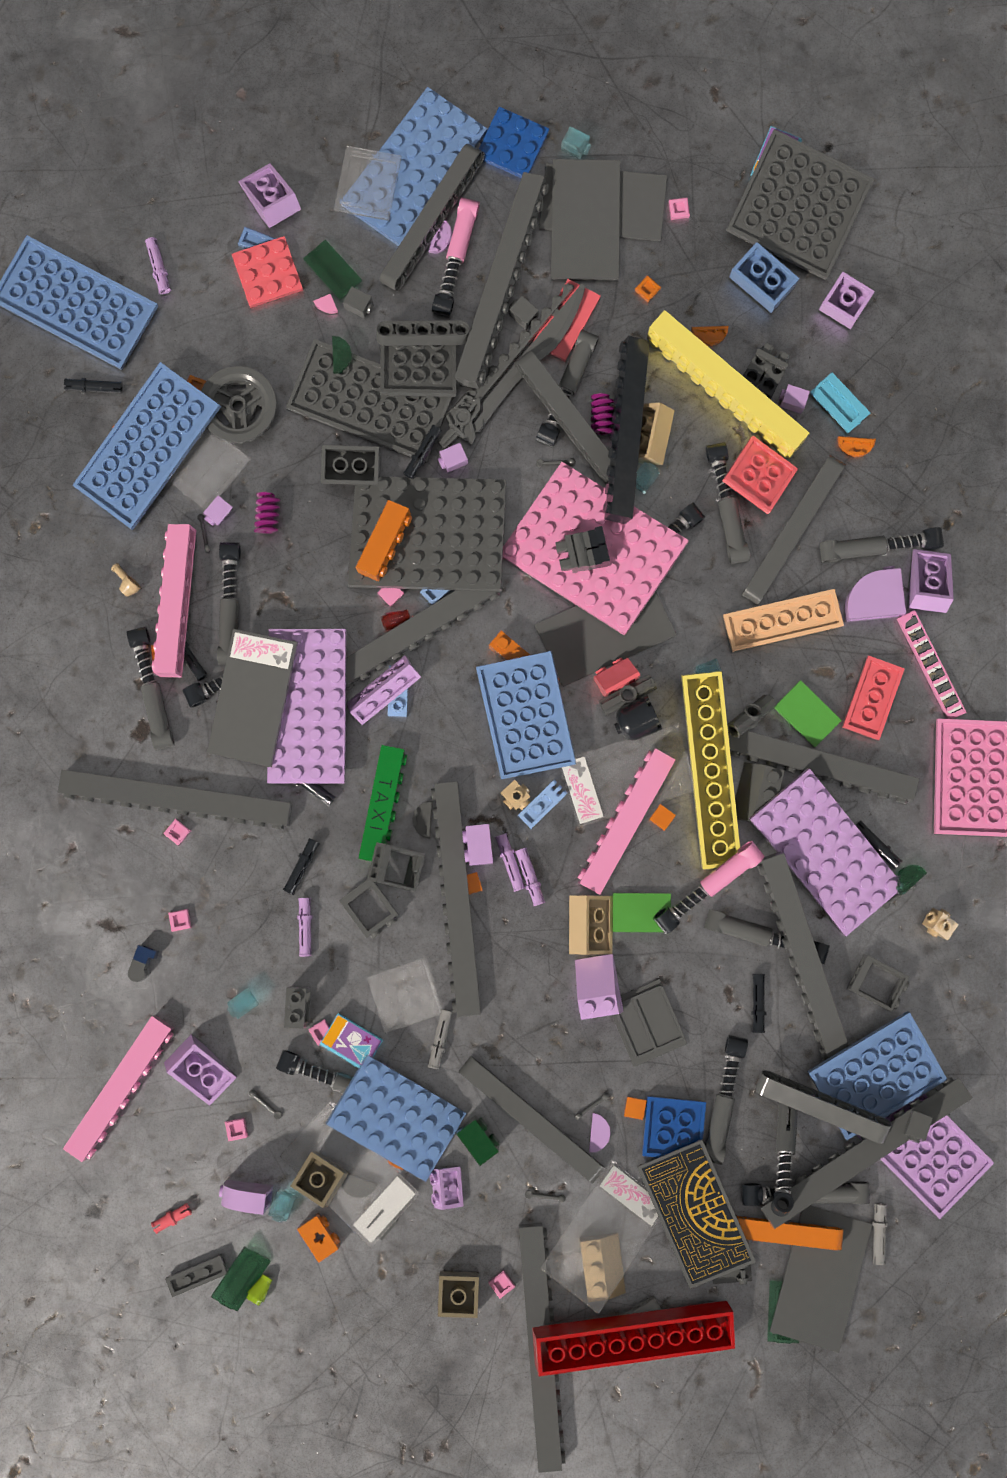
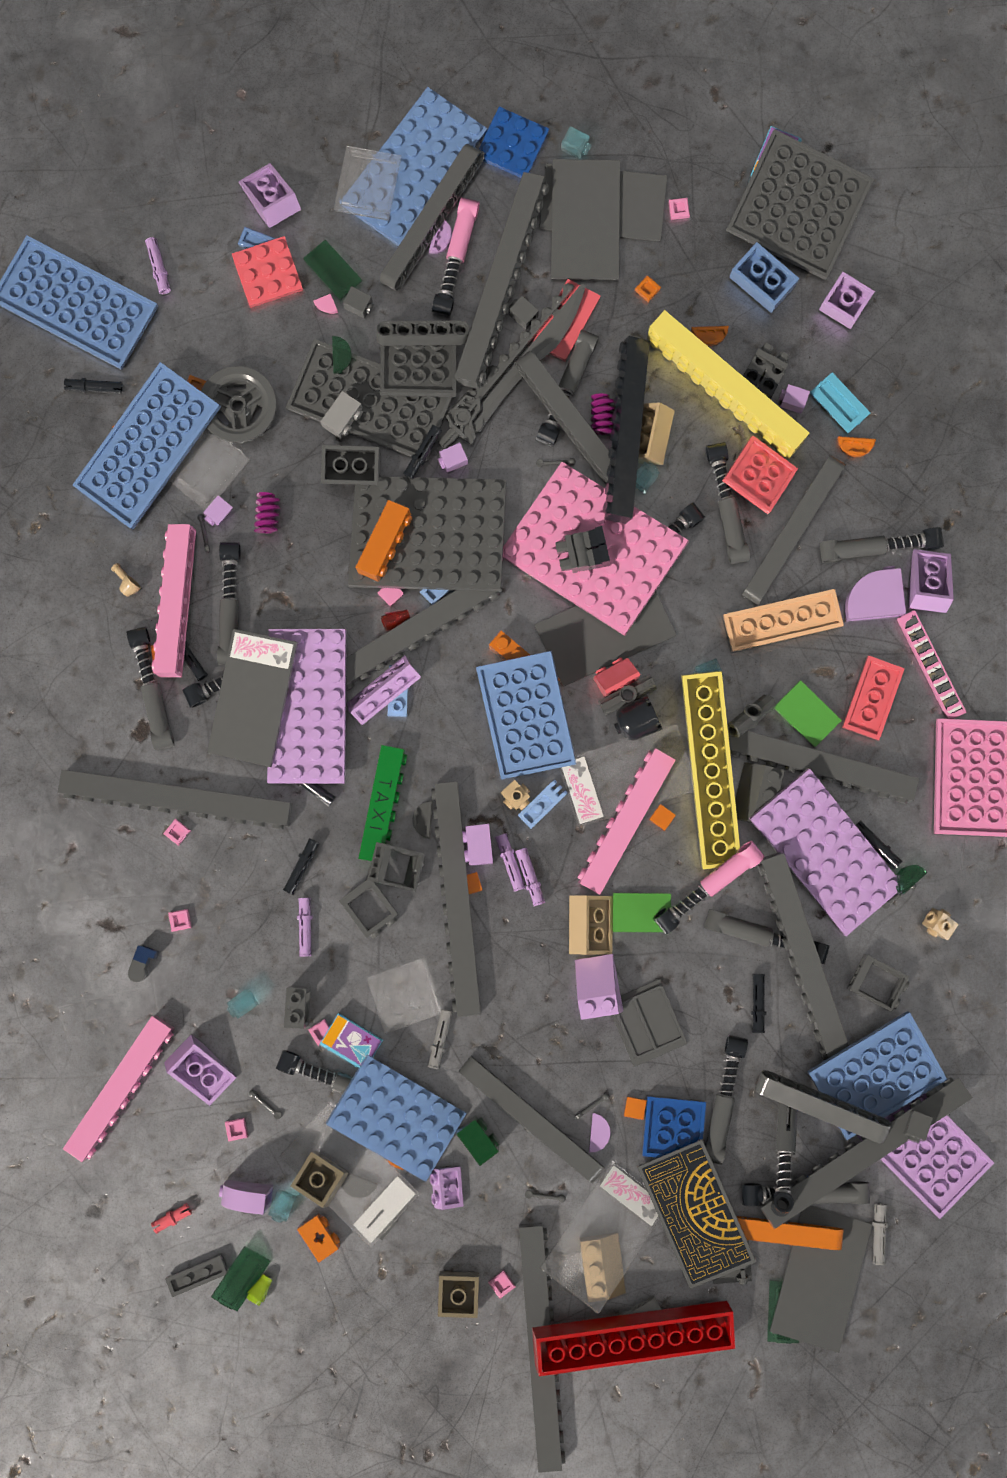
(341, 415): none -> light grey brick

